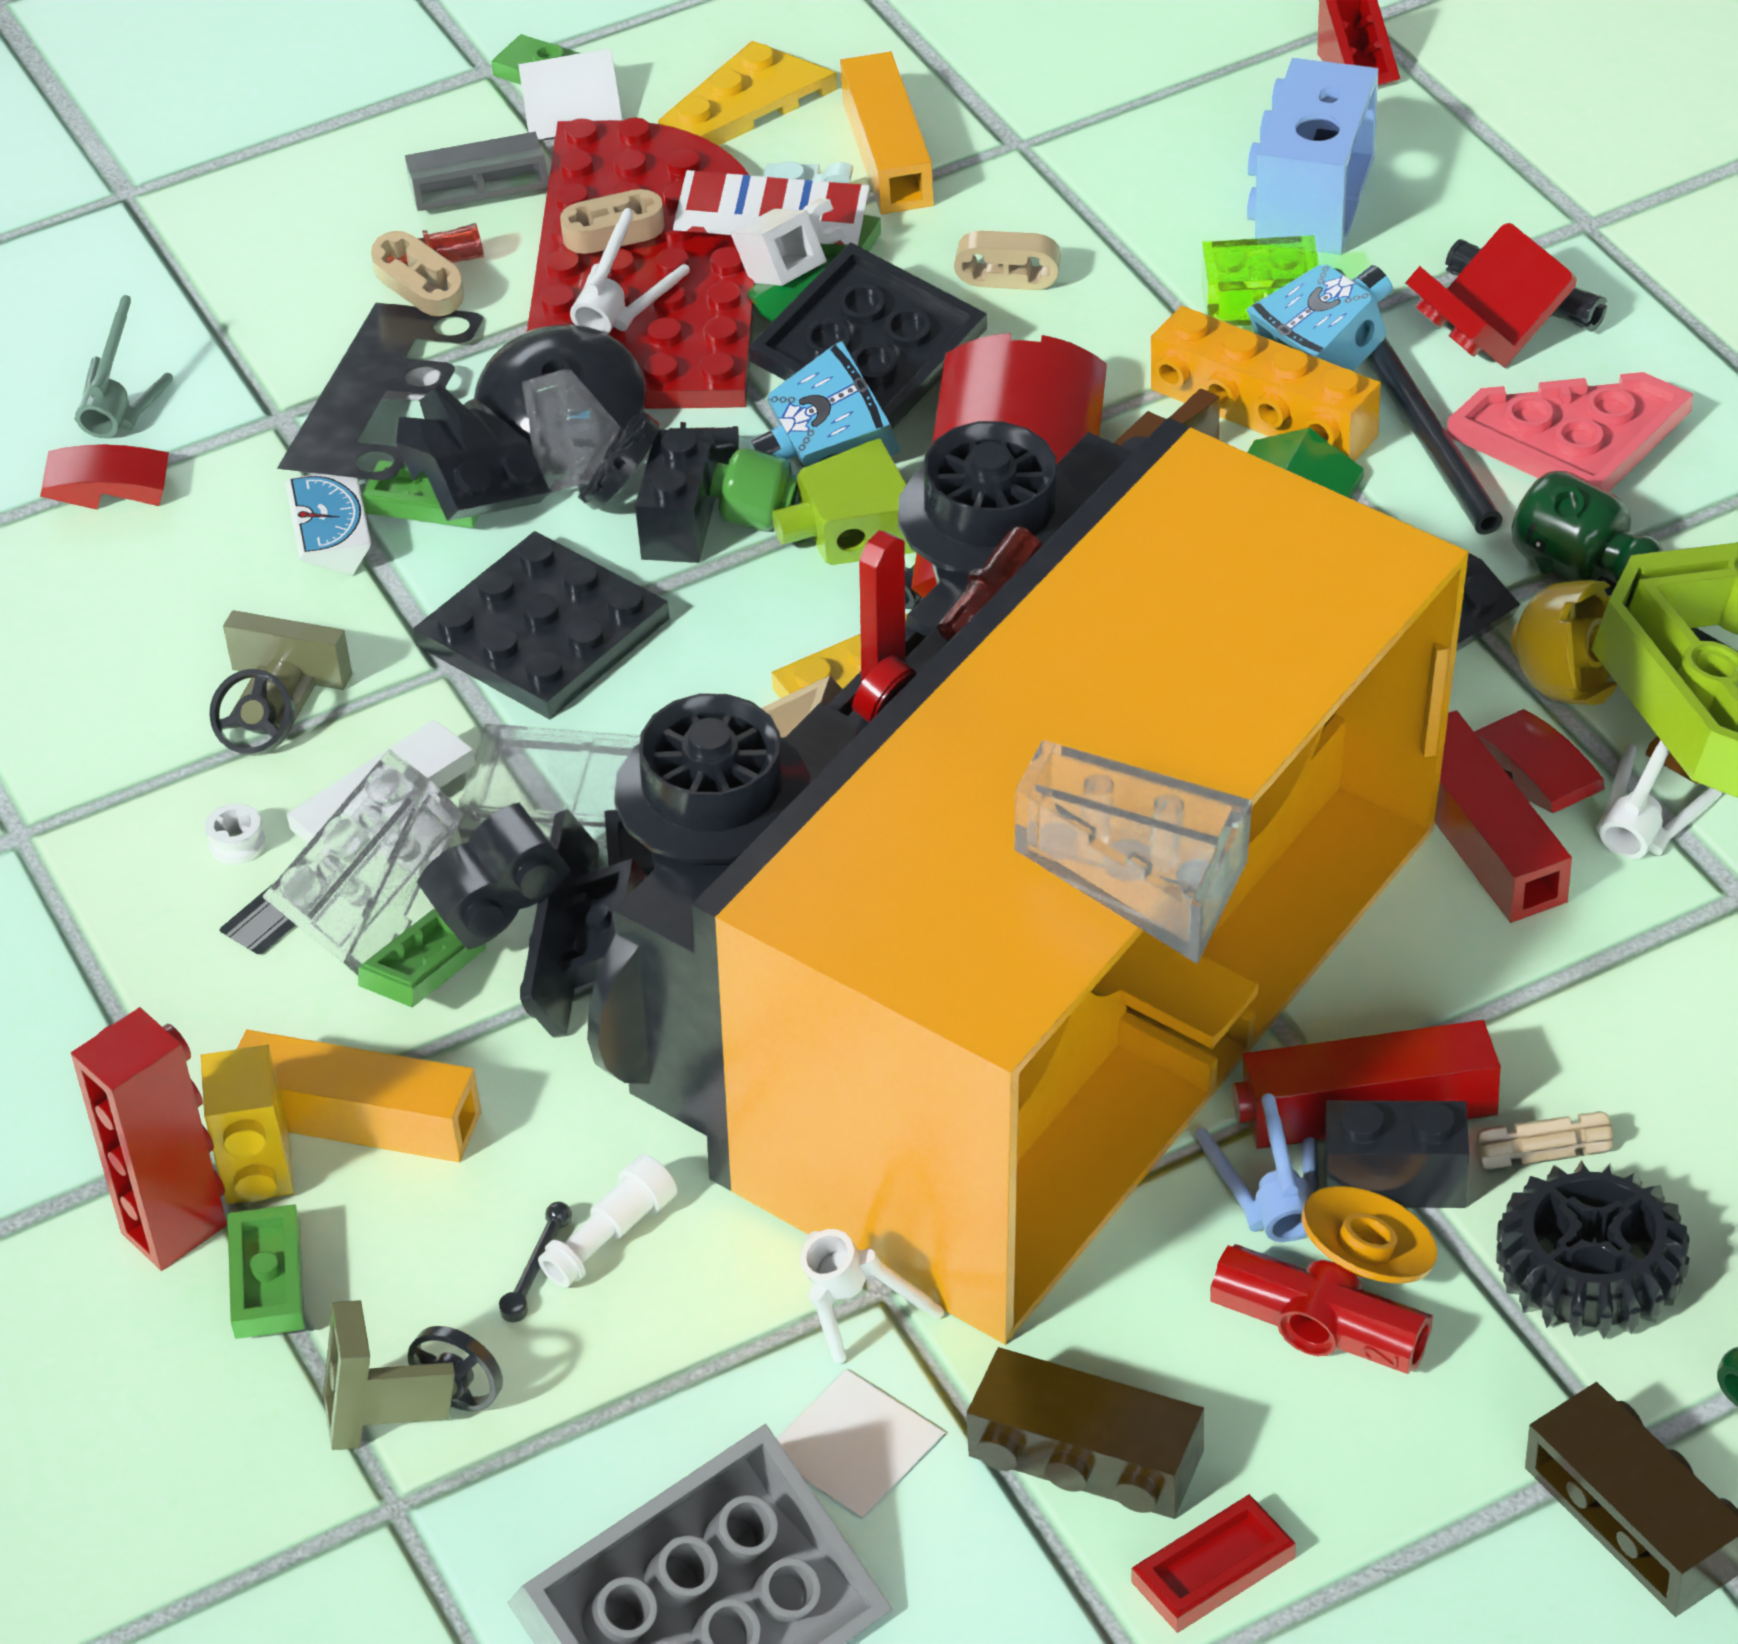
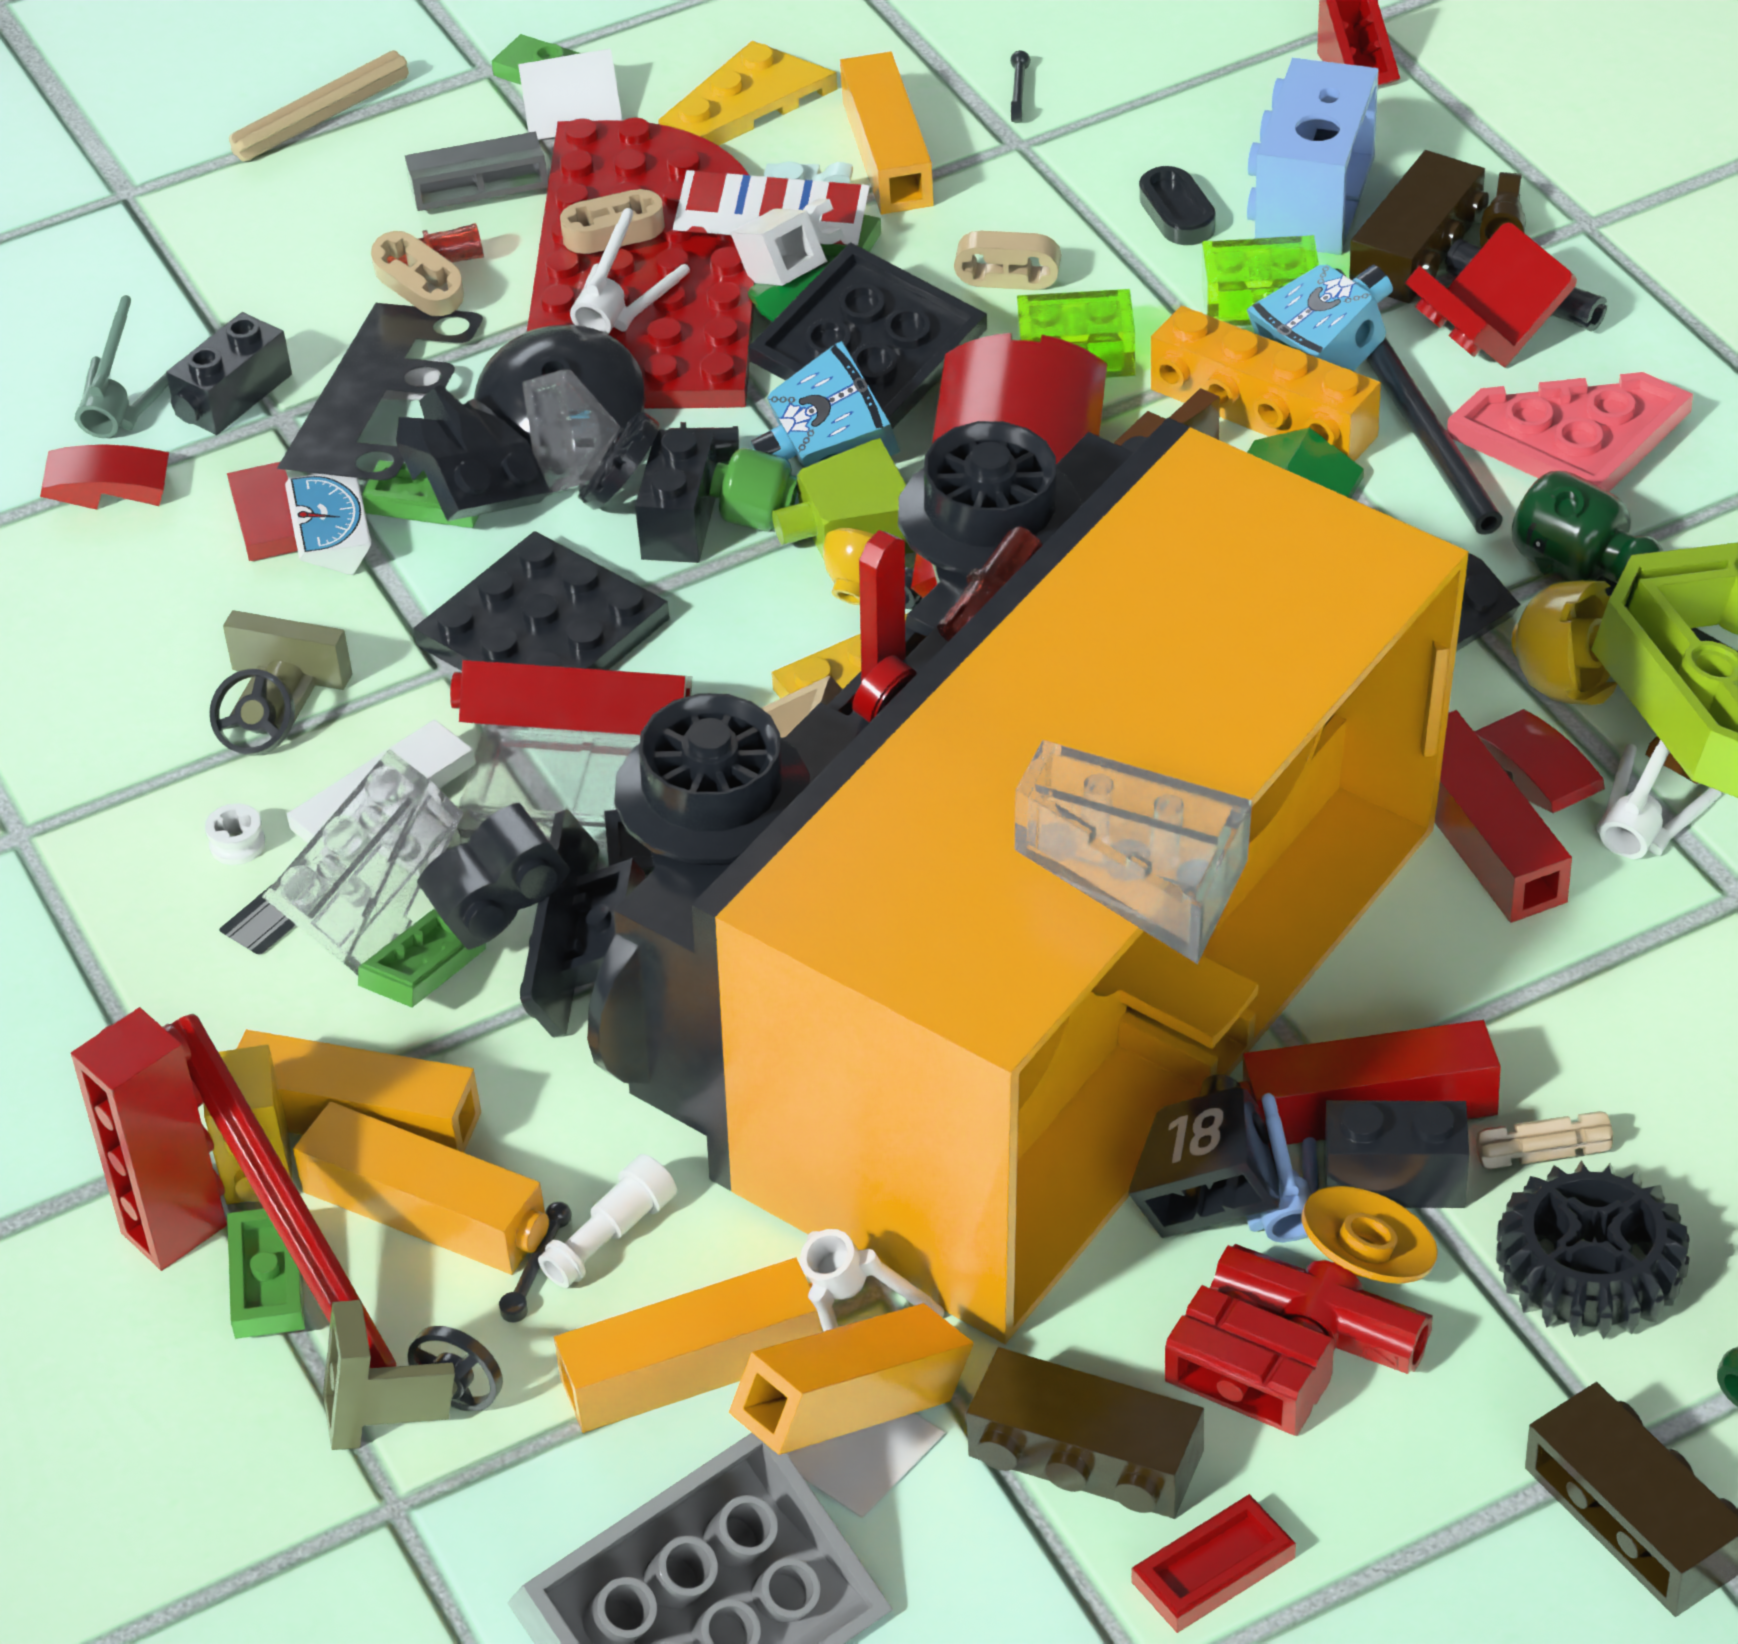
(229, 373): none -> black brick
(263, 510): none -> tile
(272, 1181): none -> red axle
(318, 106): none -> tan axle
(421, 1187): none -> light orange brick
(562, 696): none -> red brick
(681, 1344): none -> light orange brick
(841, 559): none -> yellow brick
(850, 1378): none -> light orange brick
(1020, 61): none -> black hinge
(1091, 319): none -> clear neon green brick
(1177, 205): none -> black tile
(1206, 1161): none -> black torso
(1249, 1359): none -> red brick
(1420, 220): none -> dark brown brick
(1504, 207): none -> dark brown piece

